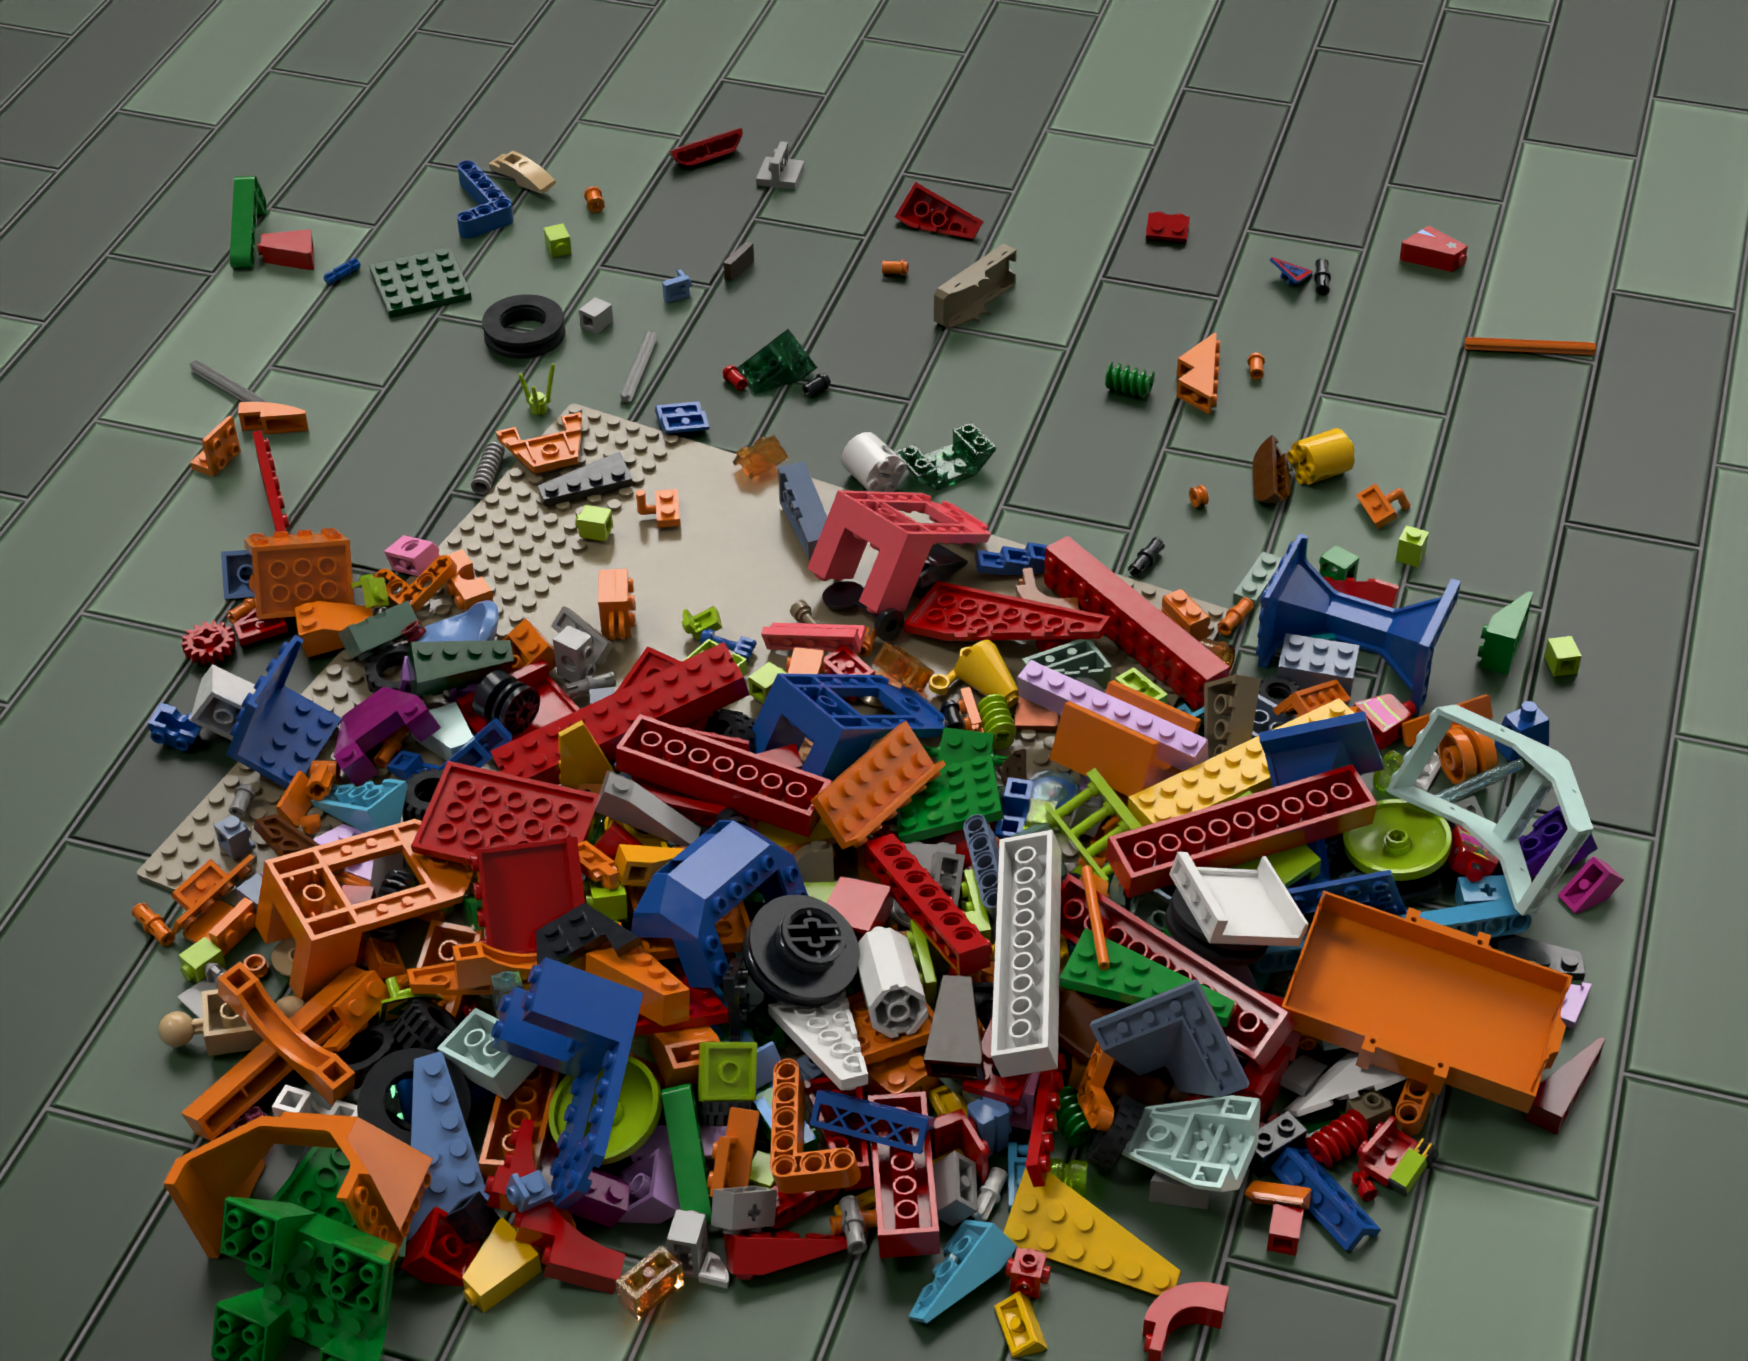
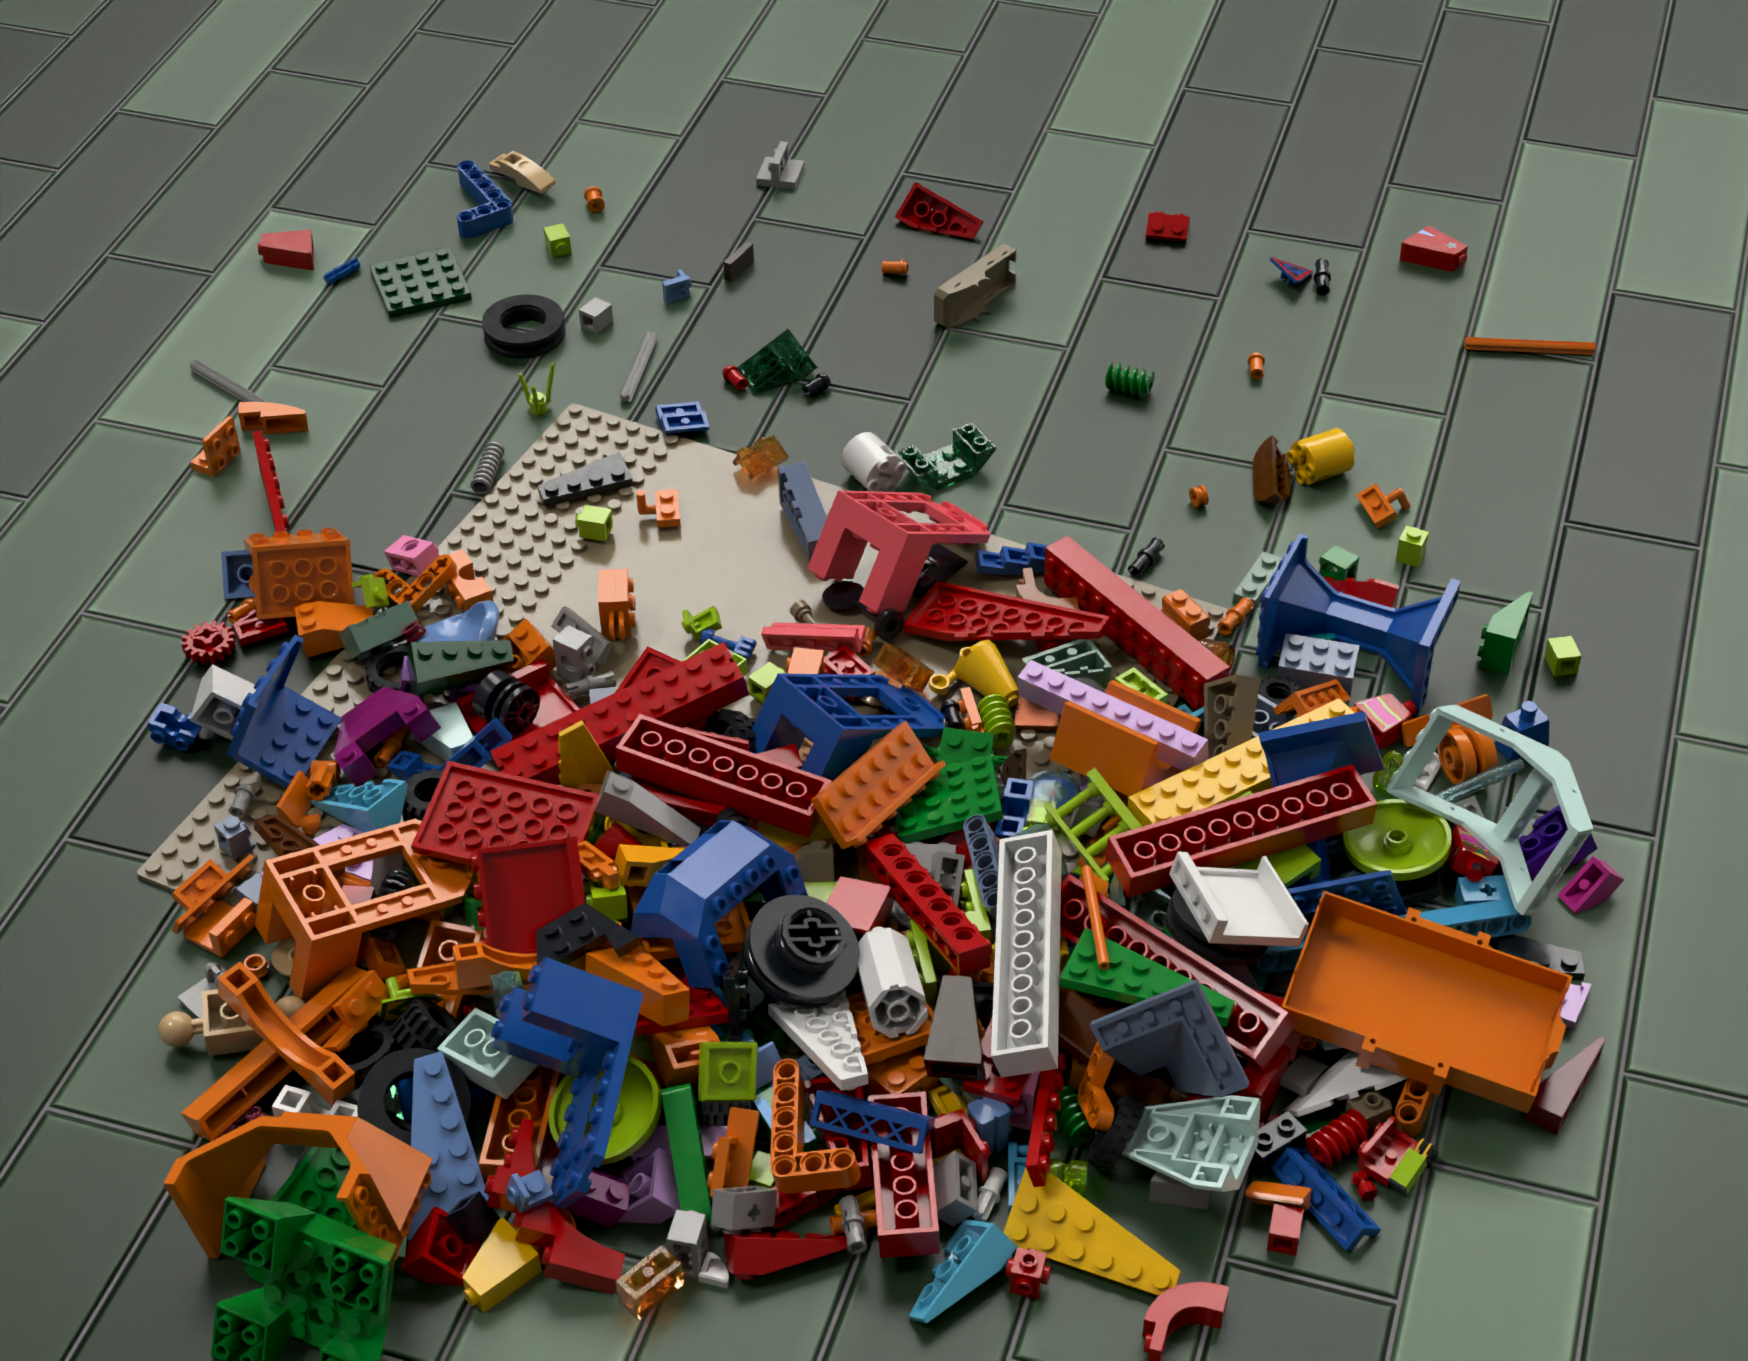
(153, 924): orange pin -> none
(197, 957): lime brick -> none
(246, 205): green beam -> none
(546, 451): orange wing -> none
(707, 148): red brick -> none
(1020, 1325): yellow slope -> none
(1199, 374): orange slope -> none

